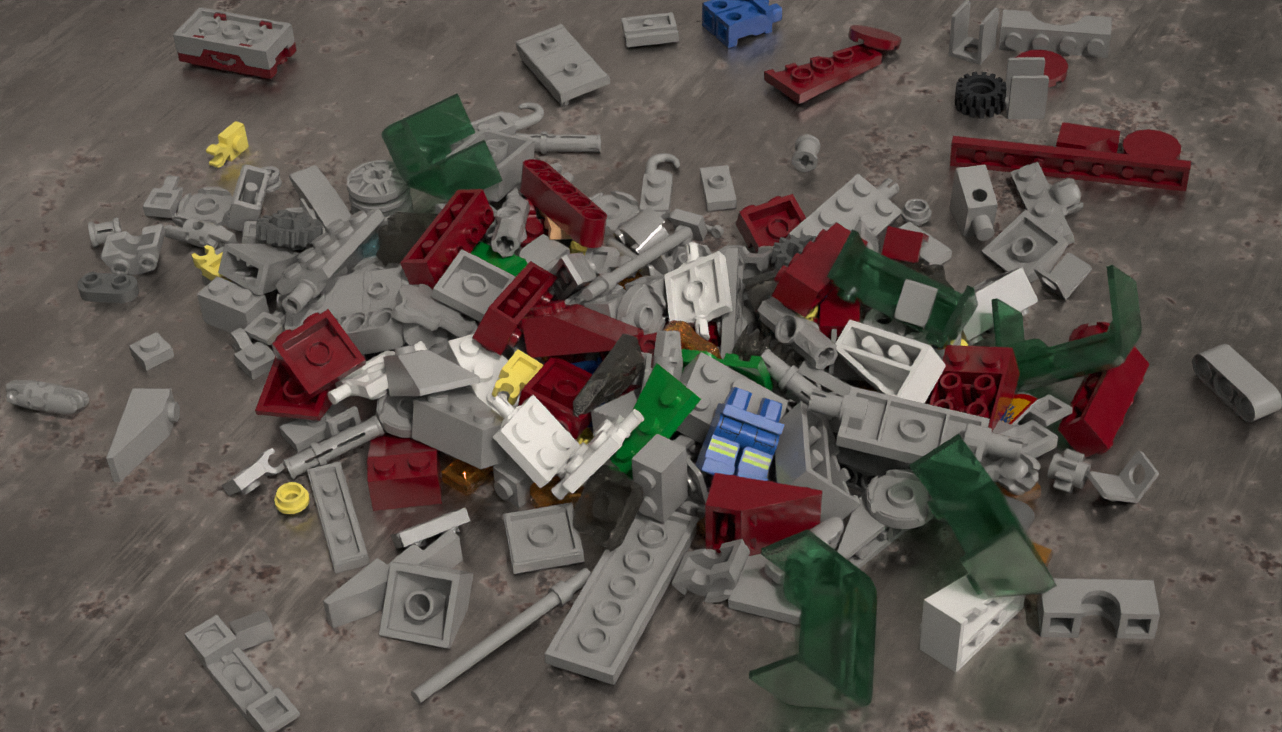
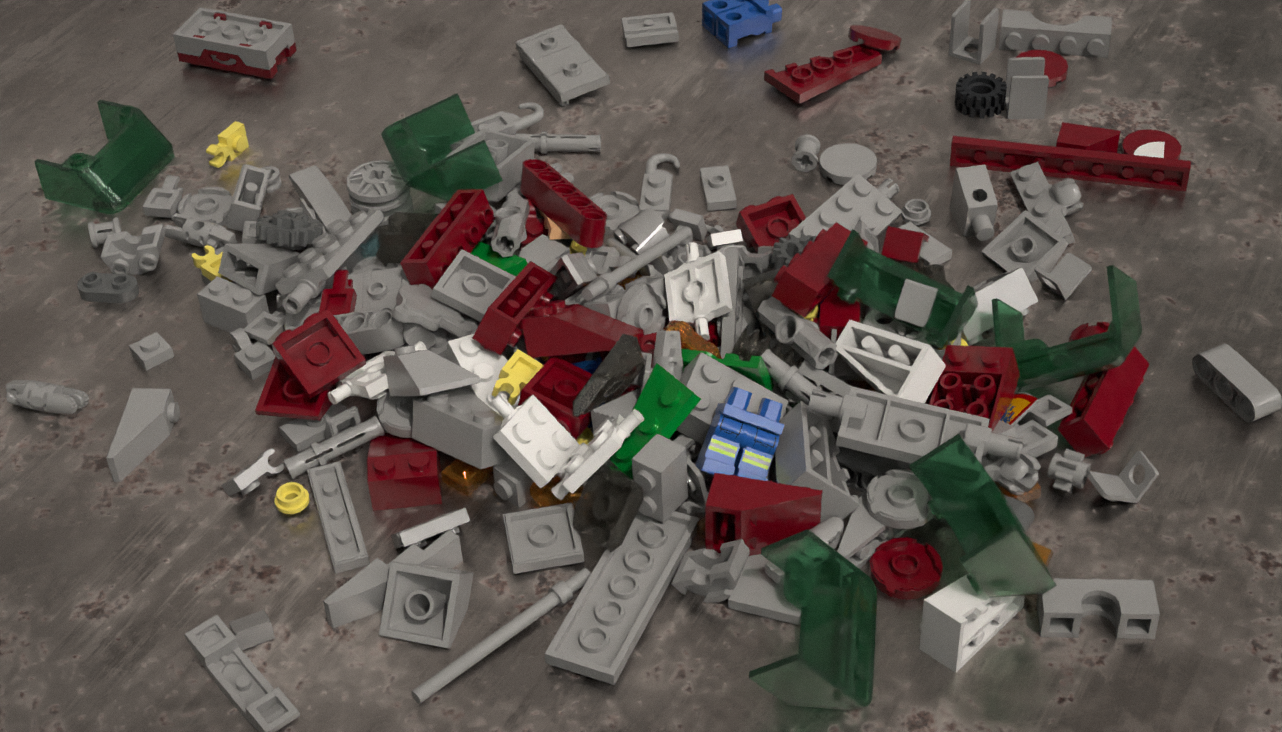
(117, 171): none -> clear green windscreen
(341, 297): none -> dark red plate
(721, 239): none -> white plate
(847, 160): none -> light grey tile
(905, 568): none -> dark red tile
(1152, 149): none -> white tile

